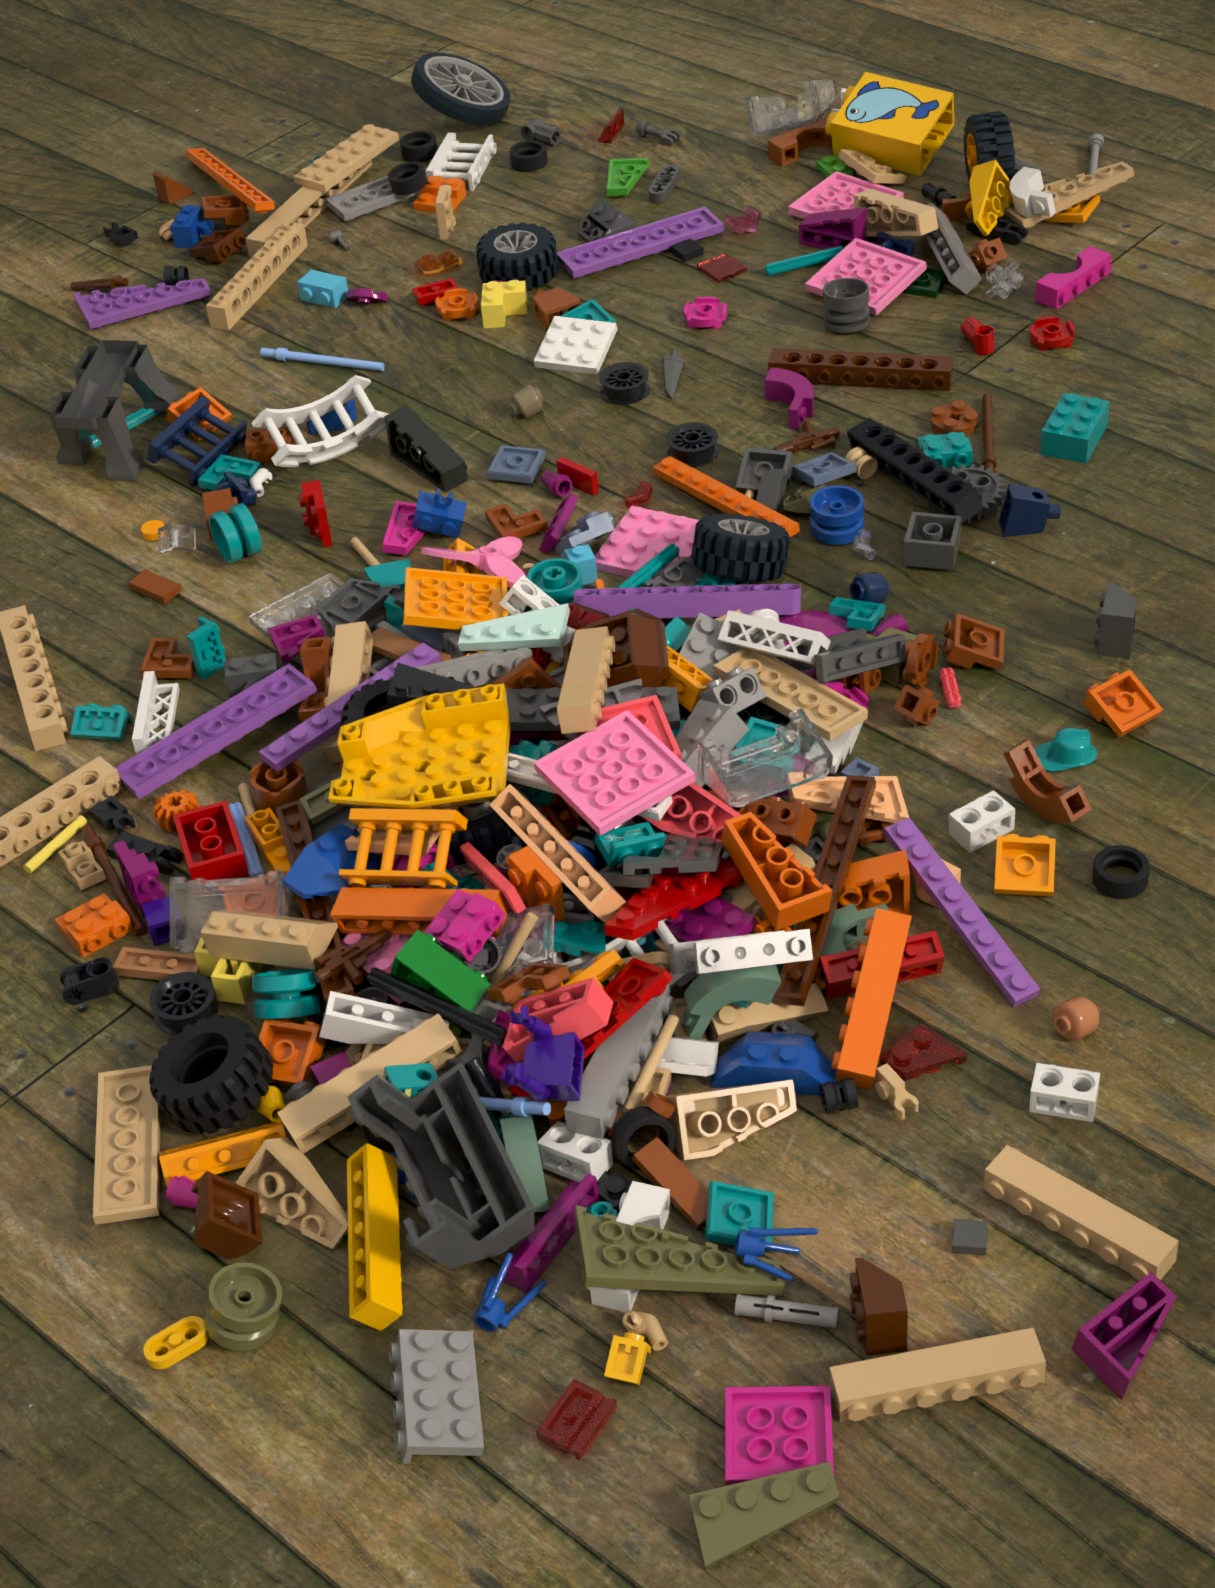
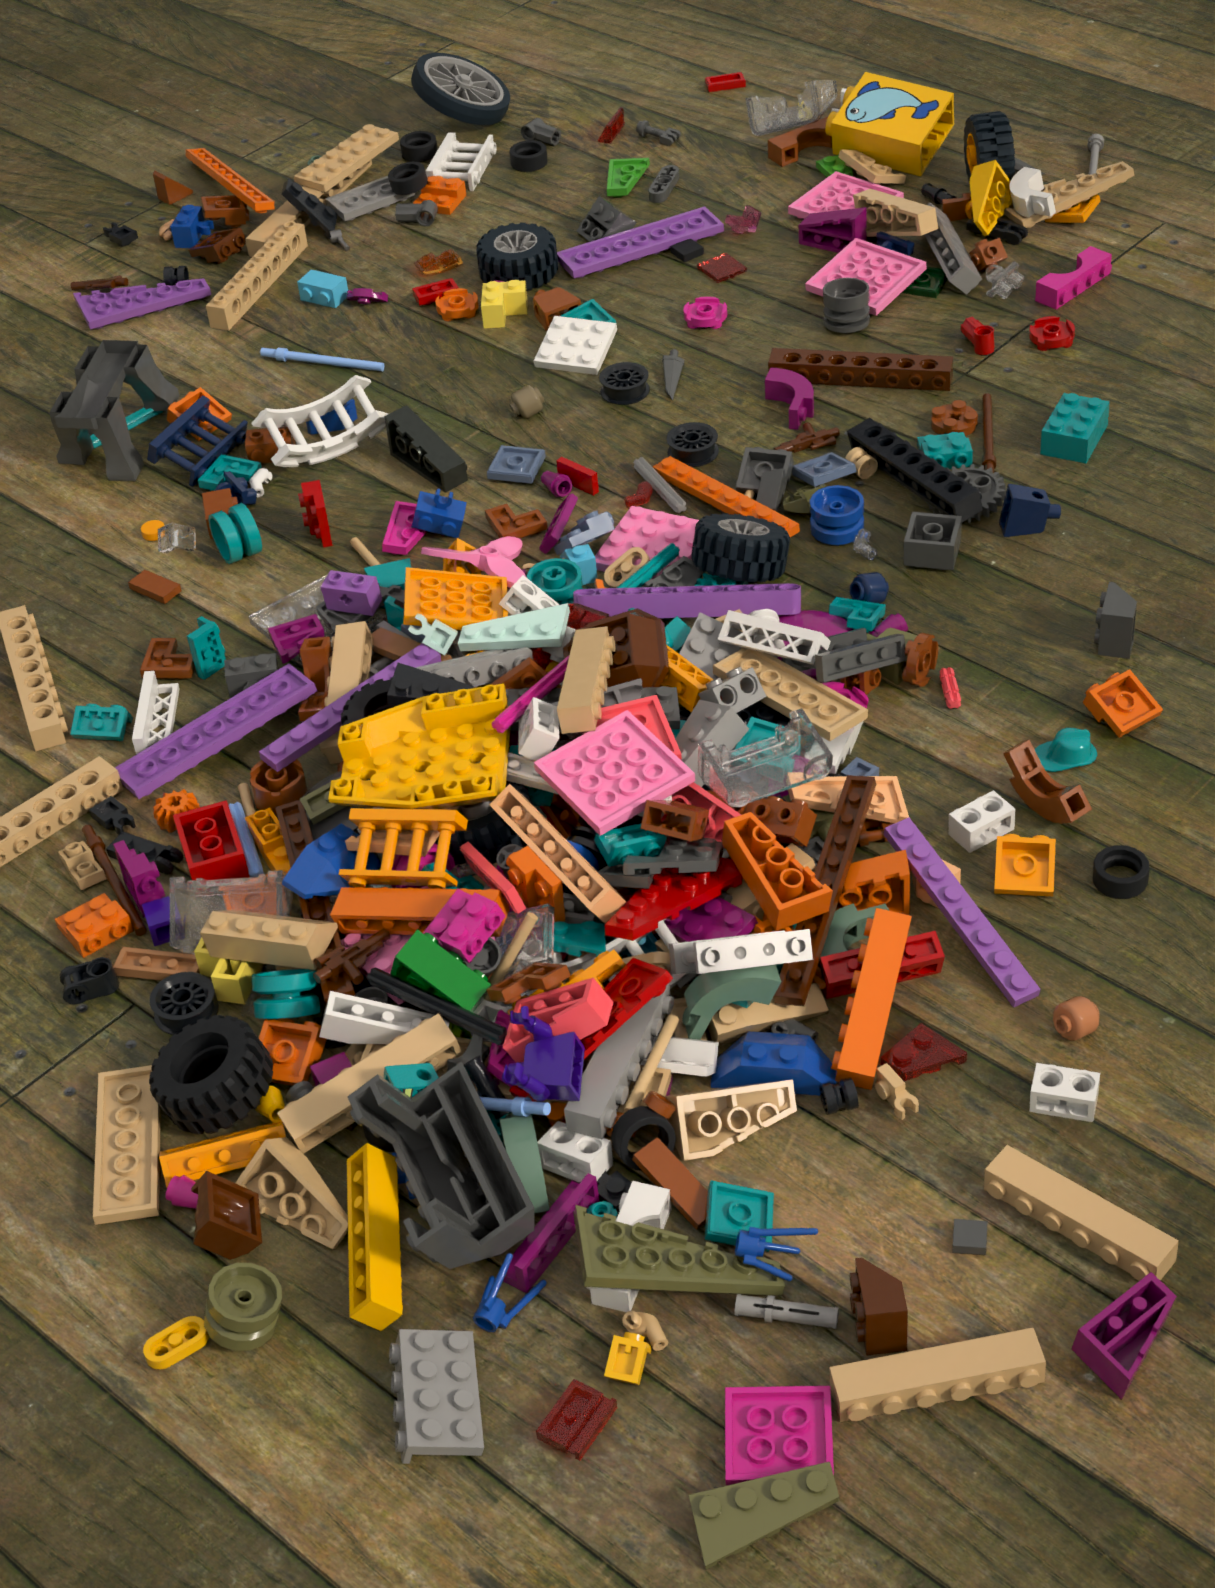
(55, 844): light yellow bar -> none
(317, 211): none -> black wing
(351, 592): none -> medium lavender brick
(416, 212): none -> dark grey piece
(437, 636): none -> light aqua plate
(444, 212): tan plate -> none
(538, 730): none -> white brick
(539, 691): none -> dark pink axle
(625, 566): none -> tan plate
(659, 485): none -> light grey axle
(681, 822): none -> dark orange torso
(725, 82): none -> red tile
(802, 261): teal axle -> none
(917, 705): dark orange brick -> none
(972, 642): dark orange plate -> none

